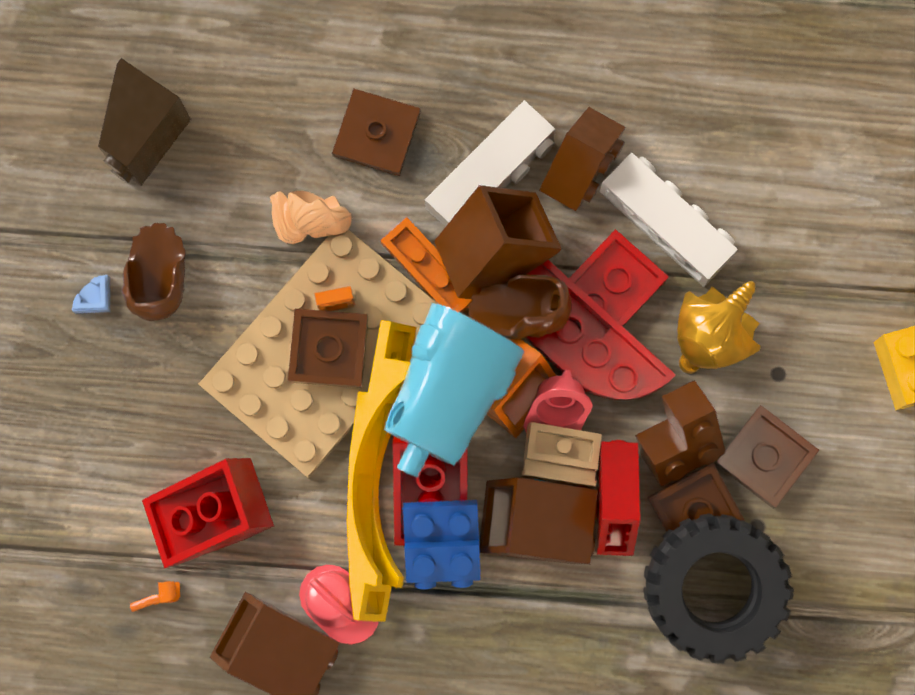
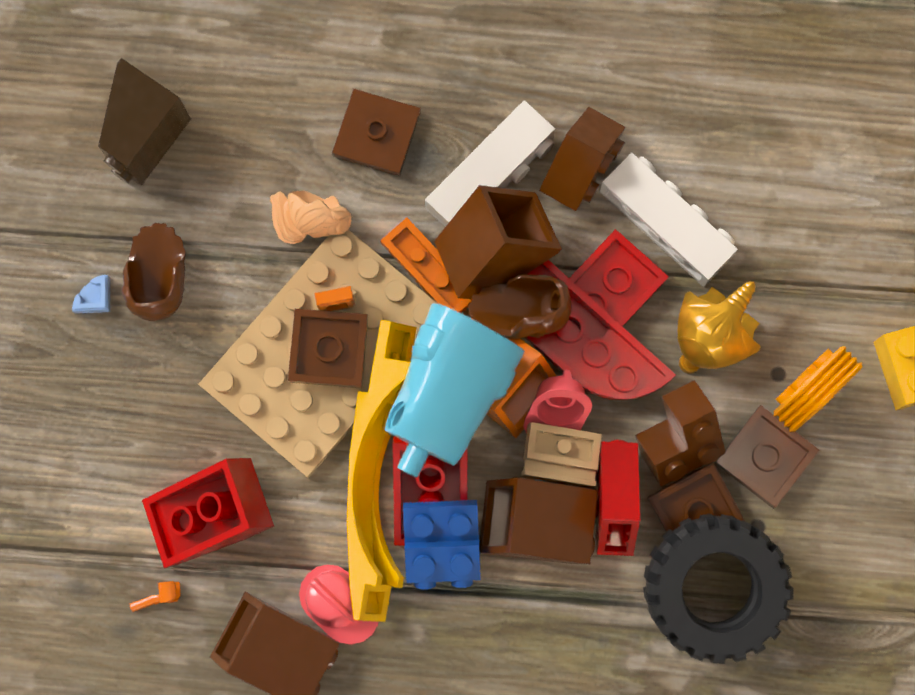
(816, 387): none -> light orange brick

